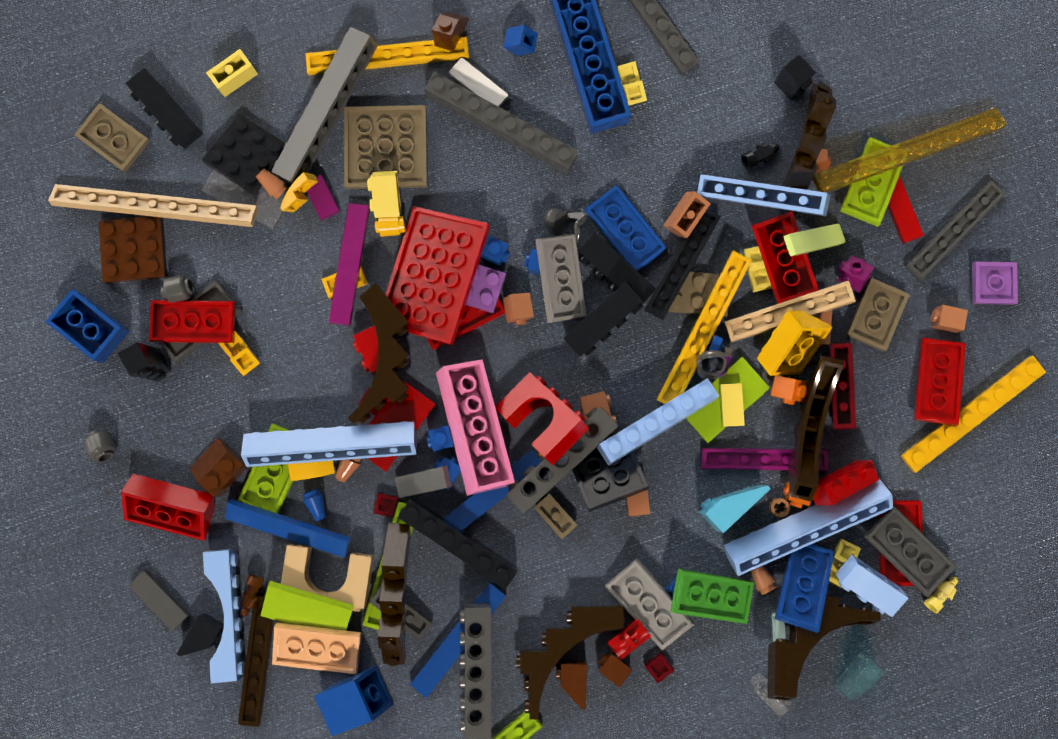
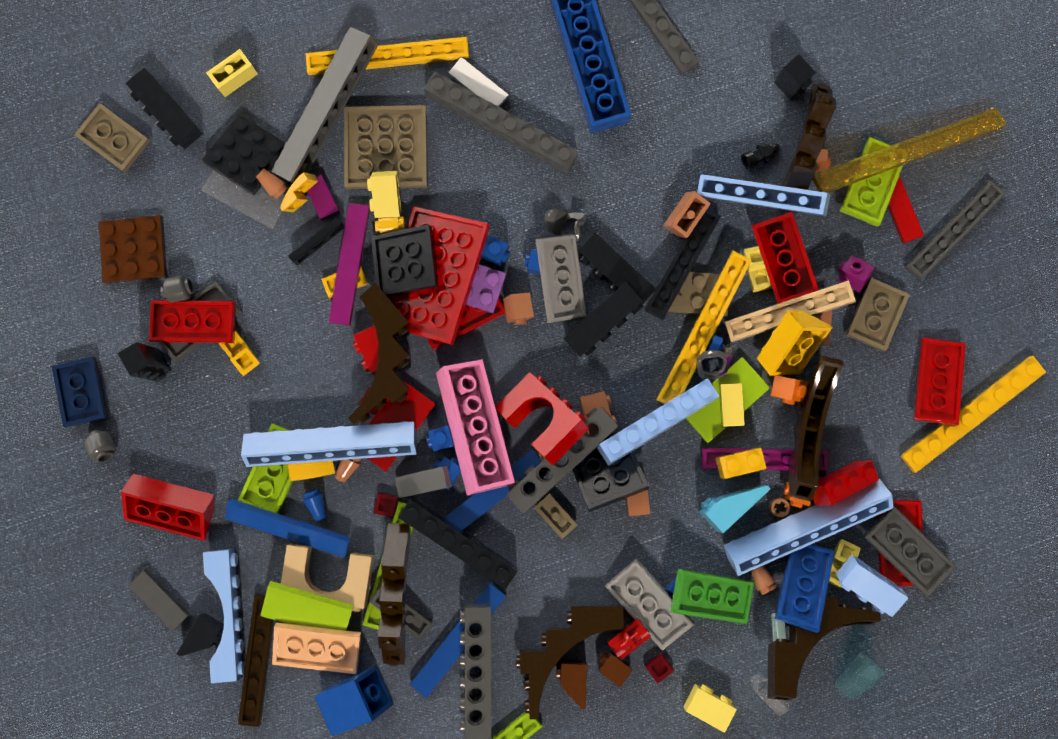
(79, 392): none -> dark blue plate
(87, 326): blue brick -> none
(153, 205): tan plate -> none
(218, 468): reddish brown slope -> none
(249, 598): reddish brown piece -> none
(316, 241): none -> black tile
(405, 260): none -> black plate
(448, 30): reddish brown slope -> none
(520, 40): blue brick -> none
(625, 228): blue tile -> none
(631, 83): light yellow slope -> none
(709, 707): none -> light yellow brick
(740, 463): none -> yellow brick
(814, 239): yellowish green tile -> none
(844, 393): dark red brick -> none
(944, 591): light yellow piece -> none
(949, 318): nougat brick -> none
(995, 283): medium lavender plate -> none

